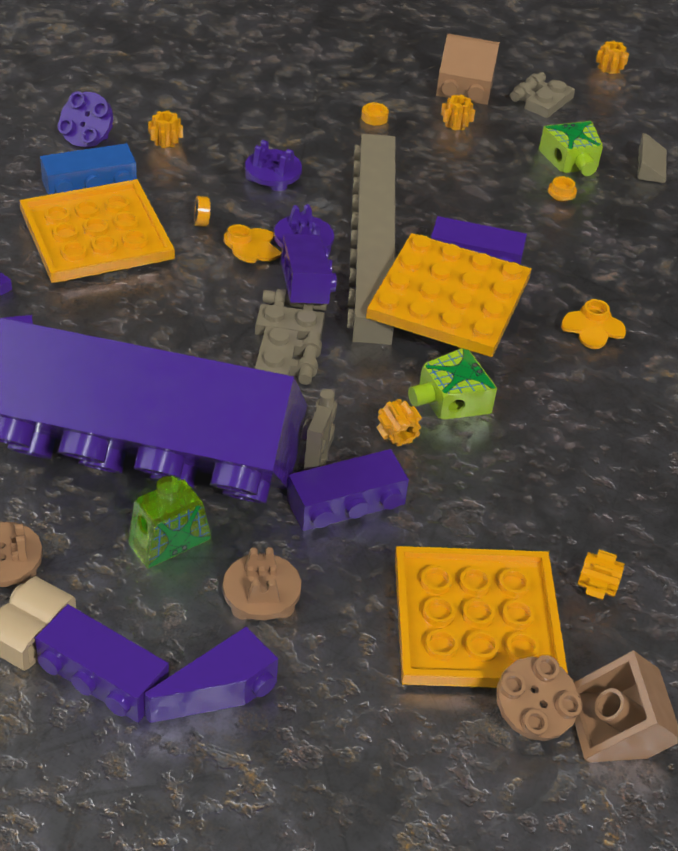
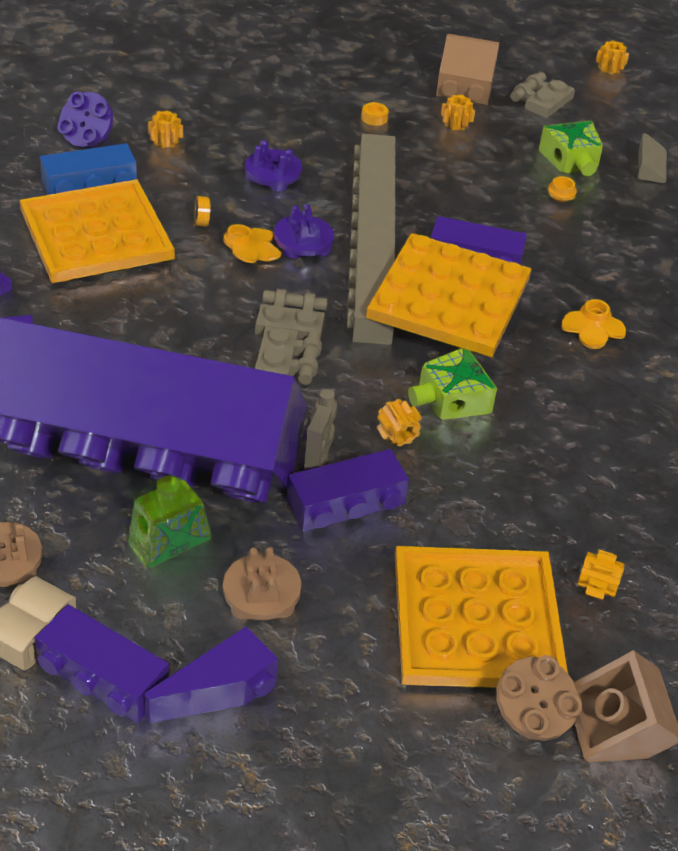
(307, 269): dark purple brick -> none

